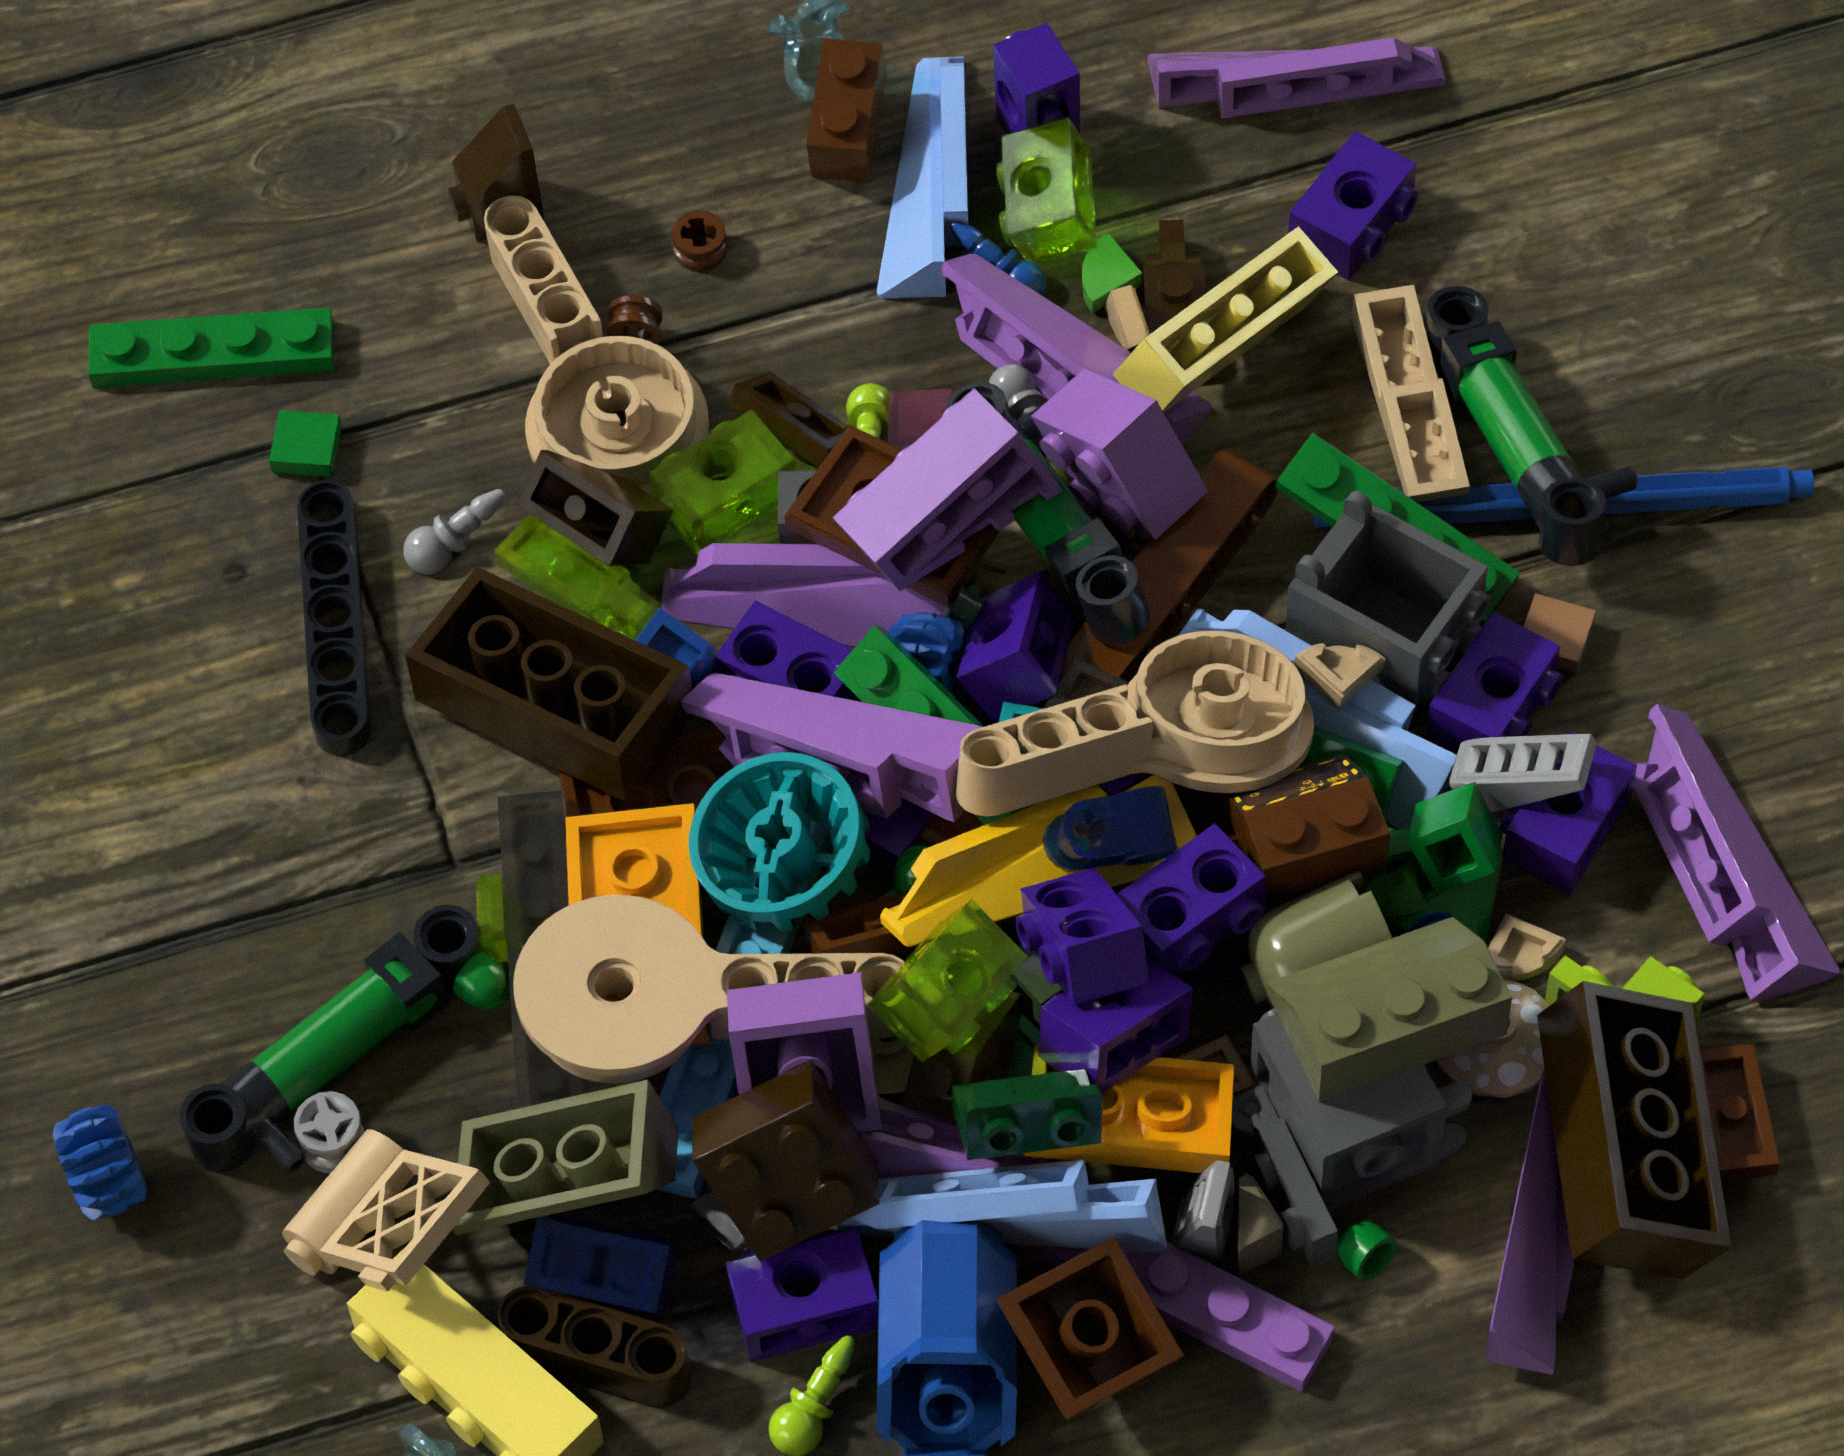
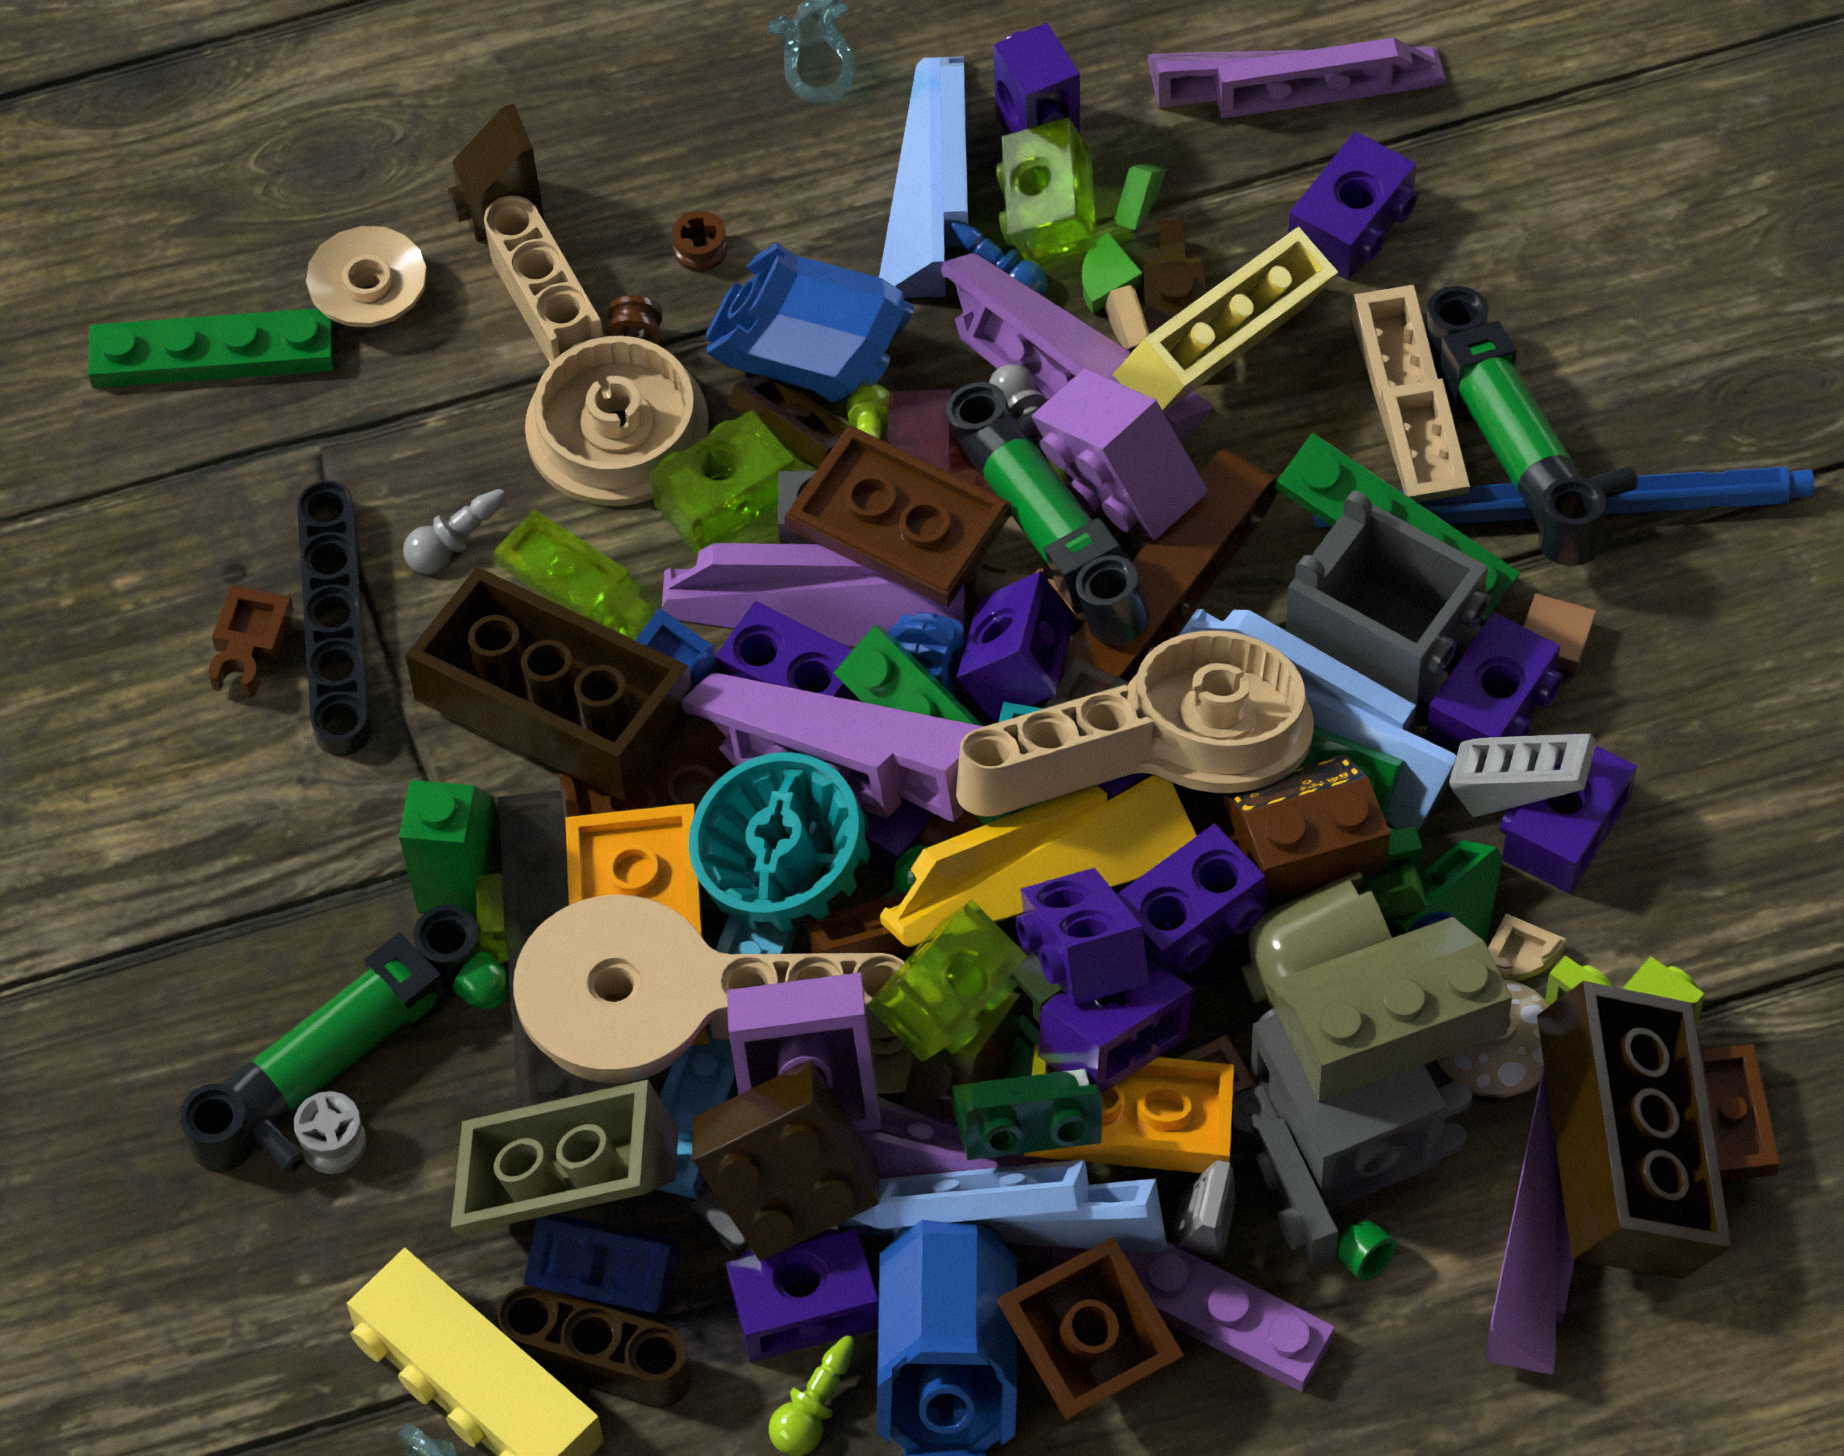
(100, 1162): blue gear -> none
(248, 630): none -> reddish brown plate
(305, 443): green tile -> none
(364, 259): none -> tan dish
(367, 1196): tan piece -> none
(447, 842): none -> green slope
(595, 509): dark brown slope -> none
(808, 324): none -> blue brick
(846, 110): reddish brown brick -> none
(944, 490): wedge -> none
(964, 606): piece -> none
(1120, 829): clear blue piece -> none
(1139, 195): none -> bright green tile
(1258, 1227): dark tan slope -> none
(1339, 669): tan tile -> none
(1455, 837): green brick -> none
(1726, 863): medium lavender wedge -> none

